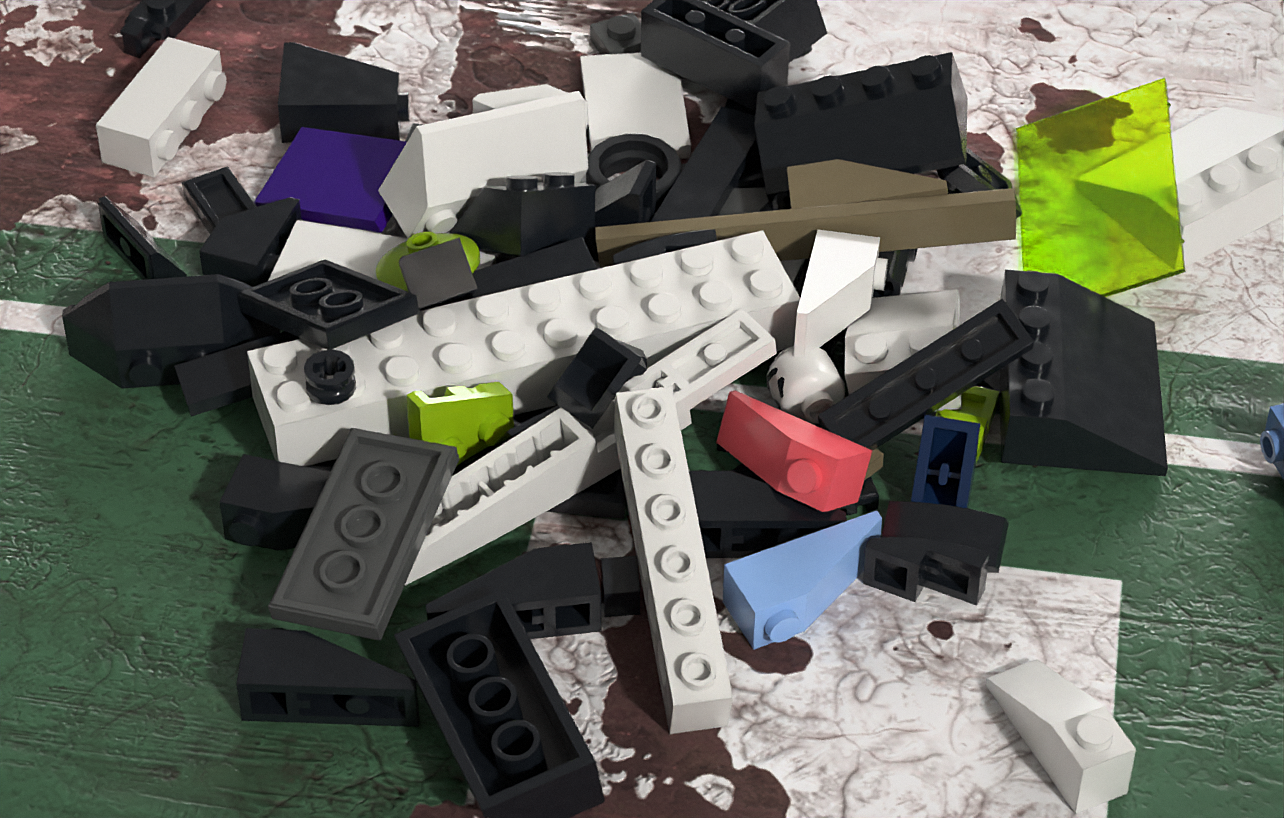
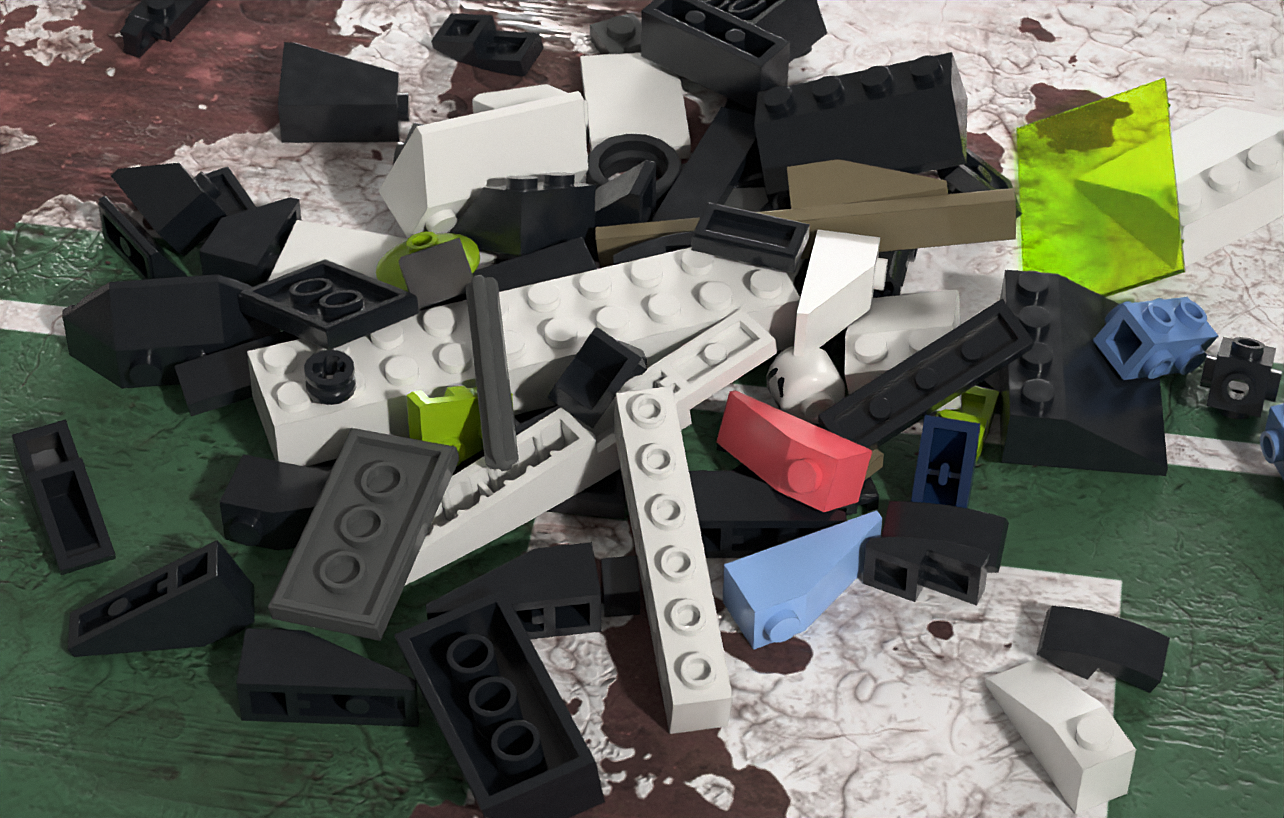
(62, 497): none -> black slope
(160, 107): white brick -> none
(169, 608): none -> black slope
(173, 202): none -> black slope
(335, 178): dark purple tile -> none
(477, 43): none -> black slope
(491, 373): none -> dark grey axle
(750, 237): none -> black tile
(1094, 640): none -> black slope
(1155, 337): none -> medium blue brick
(1242, 360): none -> black brick

